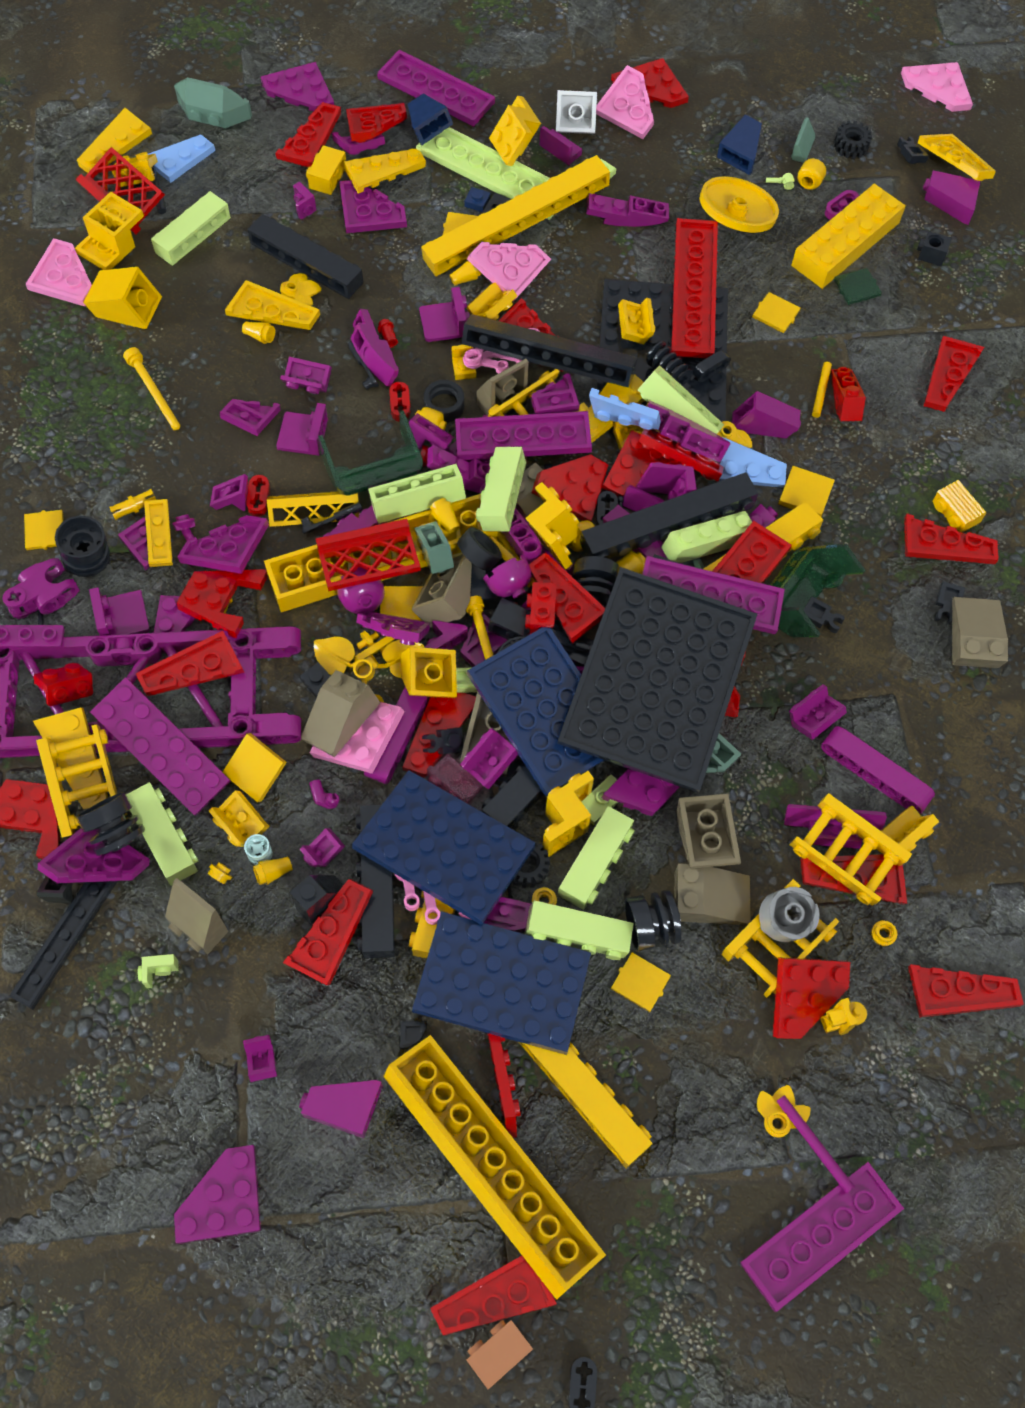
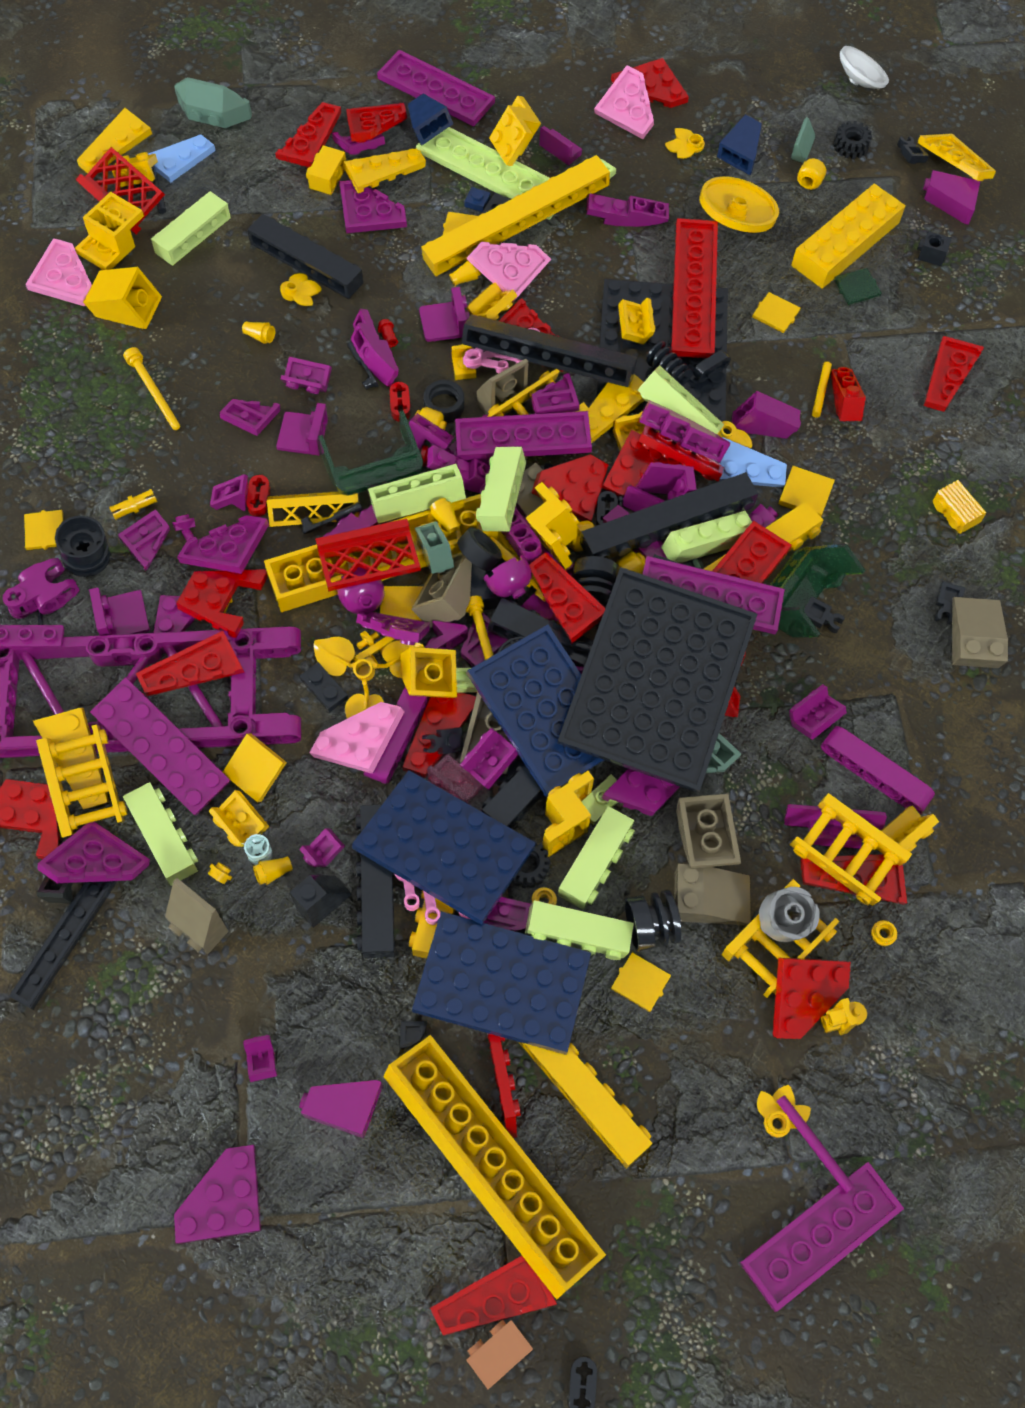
(65, 683): red bracket -> none
(110, 824): black wheel -> none
(158, 533): yellow tile -> none
(160, 965): yellowish green bracket -> none
(268, 306): yellow wing -> none
(298, 86): magenta plate -> none
(304, 200): magenta bracket -> none
(322, 798): magenta arm -> none
(328, 939): red wing -> none
(338, 712): dark tan slope -> none
(542, 606): red bracket -> none
(576, 112): white slope -> none
(615, 410): light blue wing -> none
(685, 143): none -> yellow plate
(787, 180): yellowish green hand -> none
(839, 203): magenta plate -> none
(862, 69): none -> white dish
(932, 541): red wing -> none
(940, 83): bright pink plate -> none
(951, 992): red wing -> none

